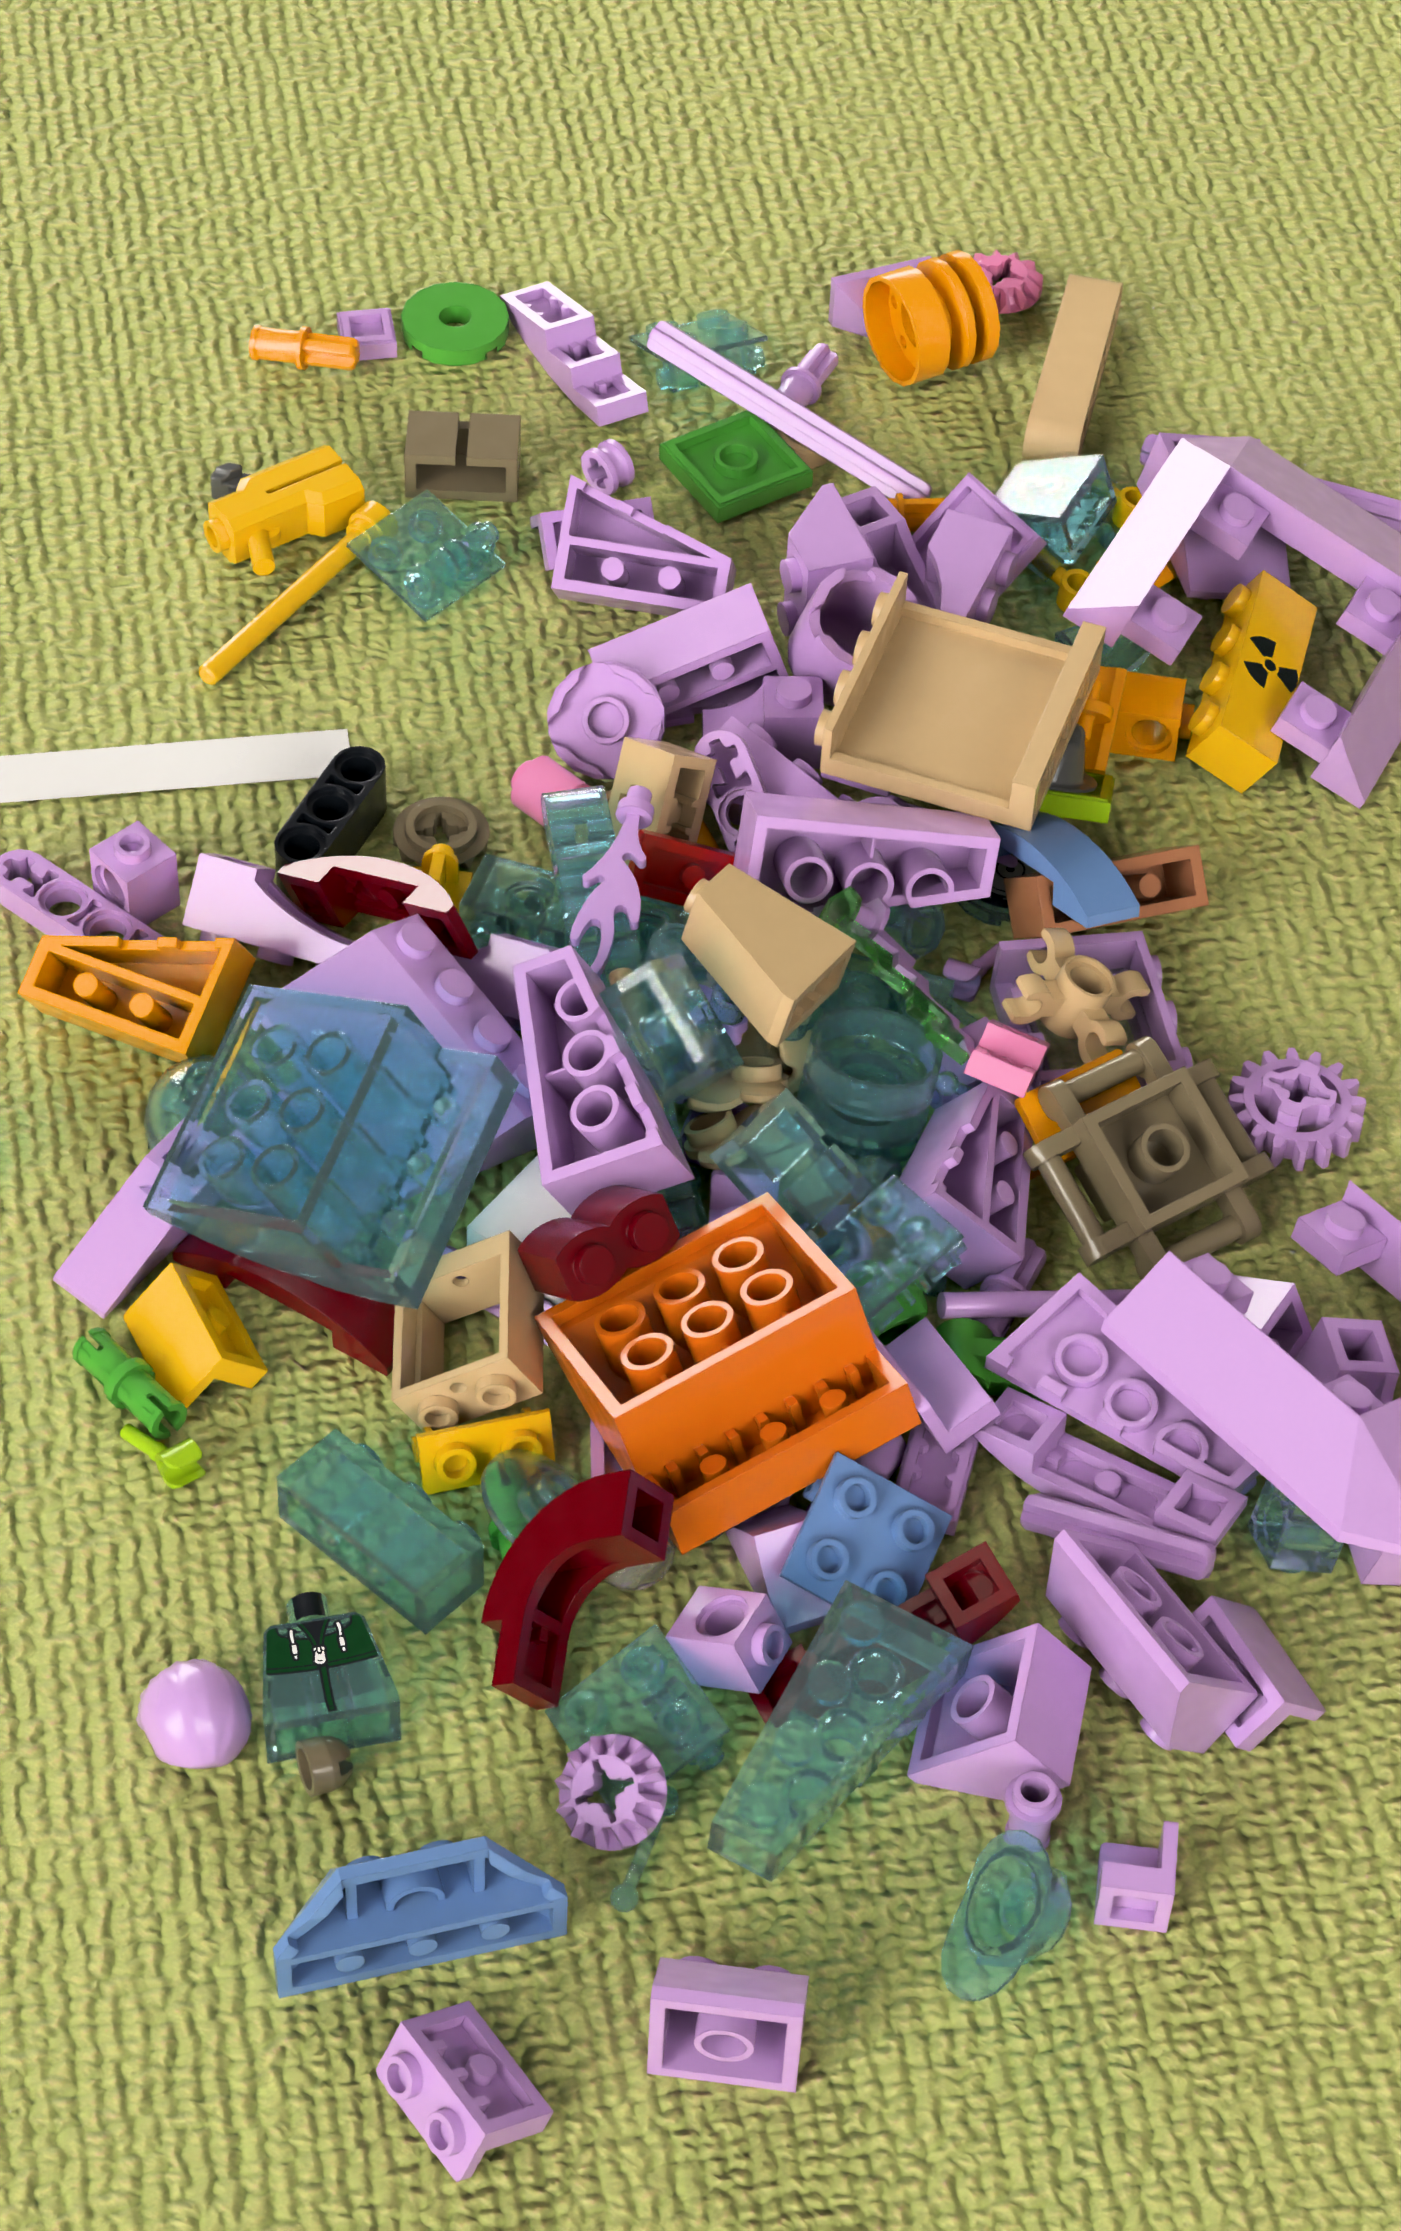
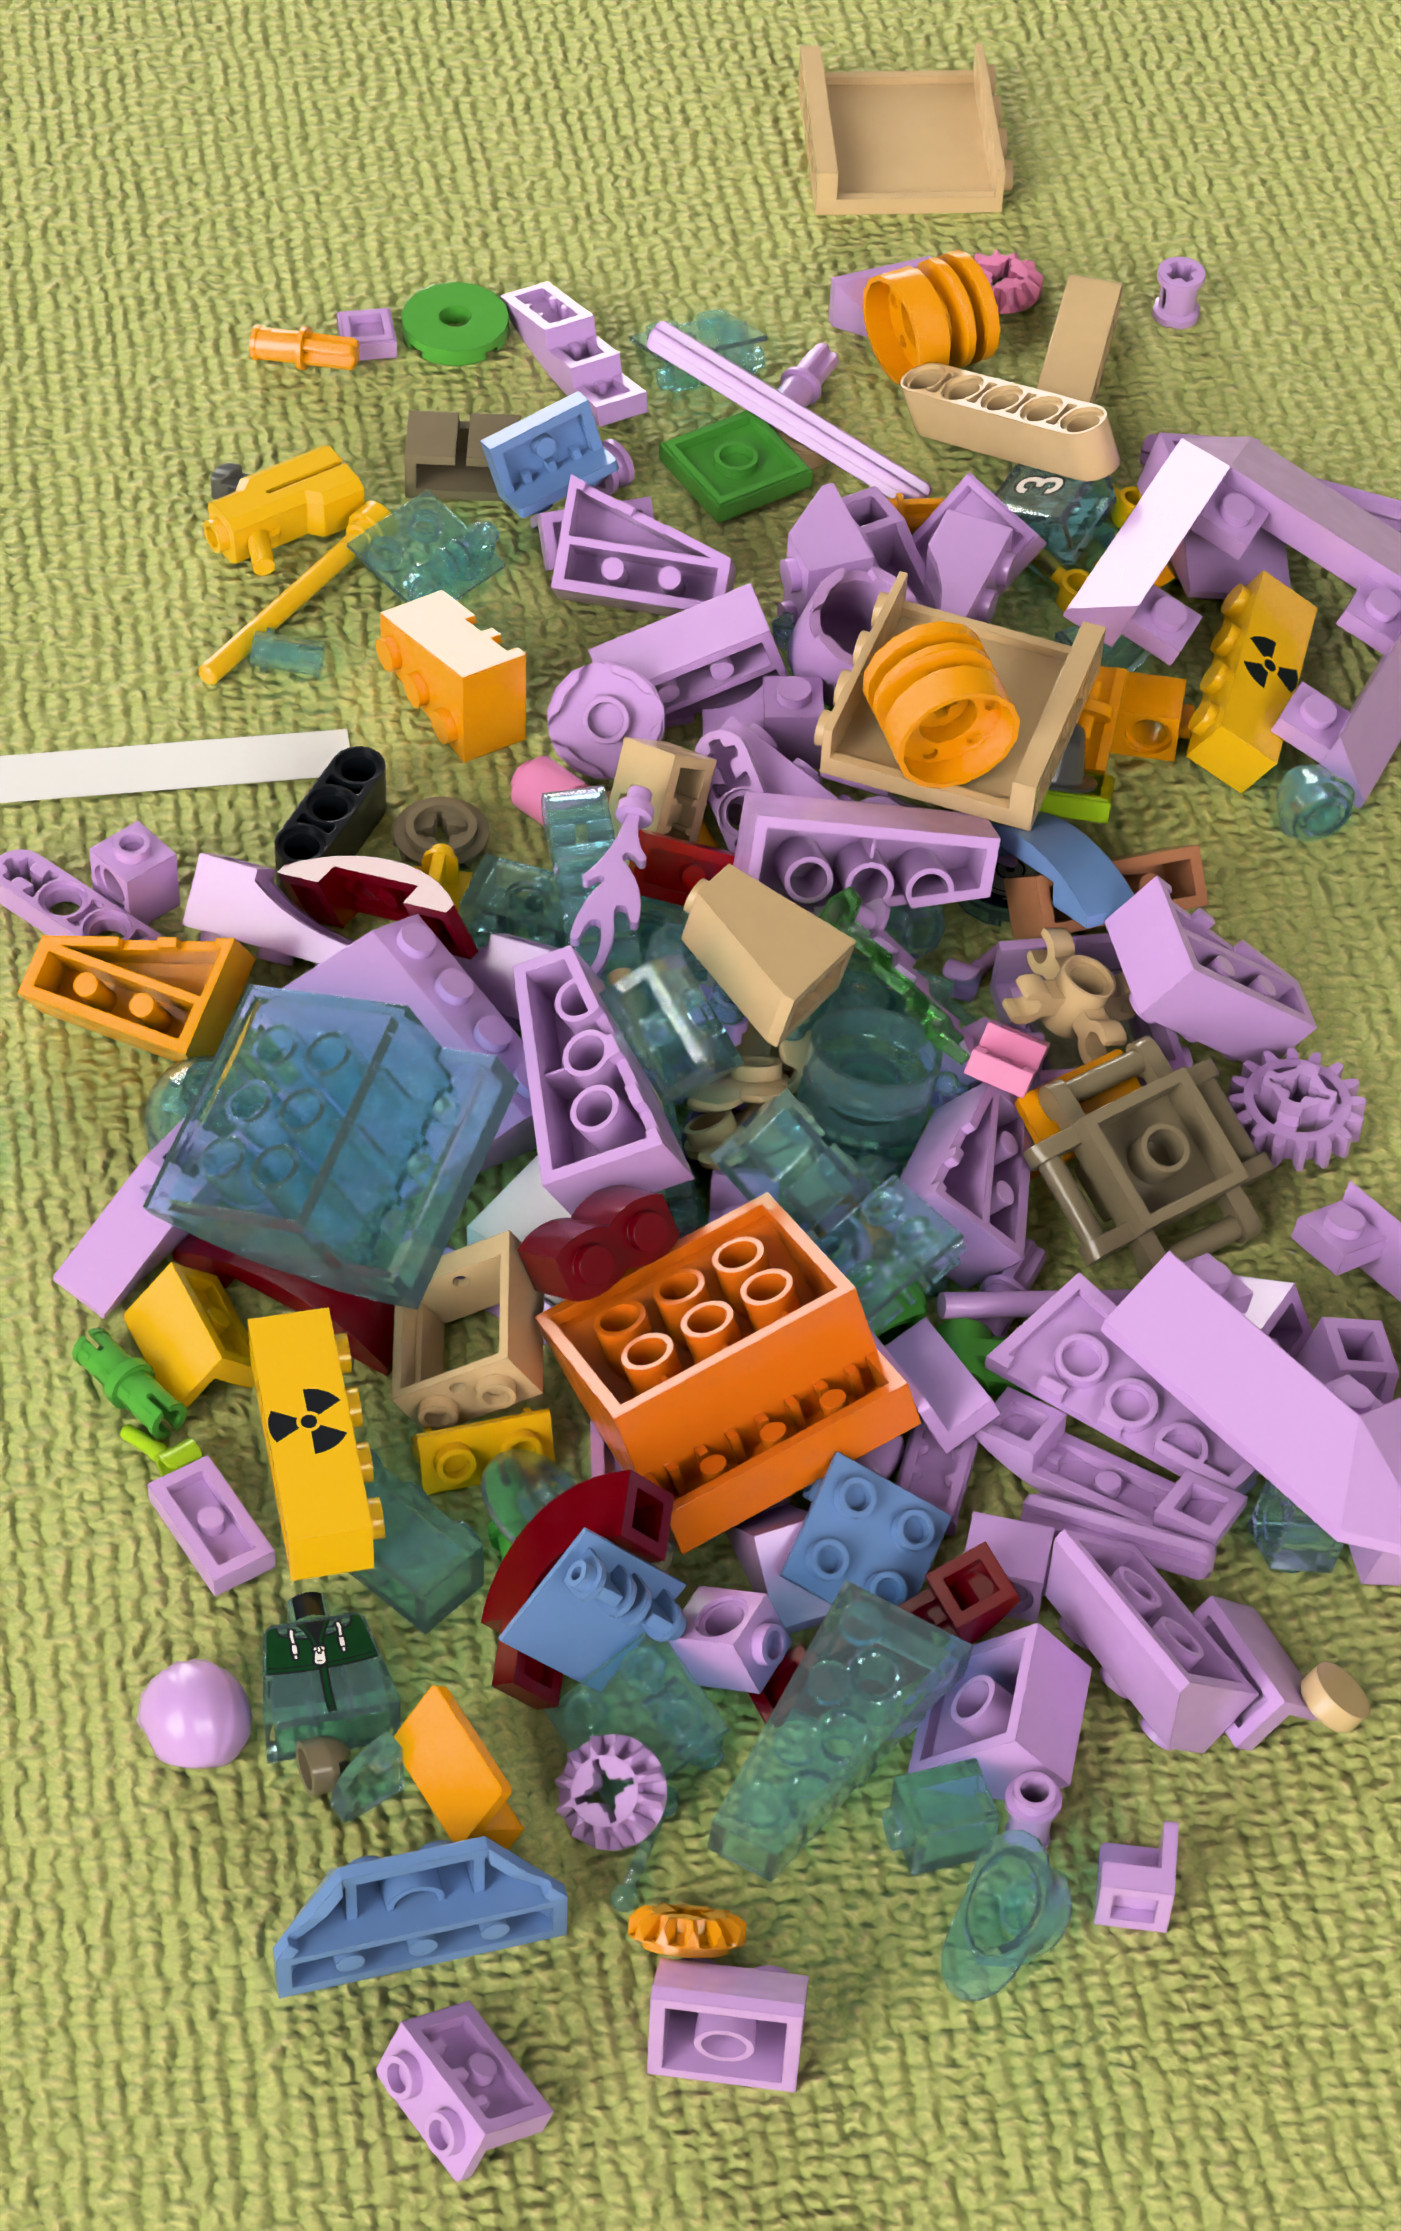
(211, 1525): none -> lavender plate
(287, 653): none -> clear light blue pin
(312, 1444): none -> yellow brick
(369, 1778): none -> clear light blue tile
(456, 674): none -> light orange wedge
(456, 1771): none -> light orange panel
(539, 453): none -> medium blue bracket
(595, 1607): none -> medium blue hinge
(687, 1930): none -> light orange gear
(782, 629): none -> clear light blue helmet
(903, 139): none -> tan panel
(940, 704): none -> light orange wheel
(940, 1816): none -> clear light blue brick
(1011, 421): none -> tan beam
(1023, 1554): none -> lavender brick
(1179, 288): none -> lavender bush
(1203, 984): none -> lavender wedge
(1313, 802): none -> clear light blue cone
(1334, 1697): none -> tan tile

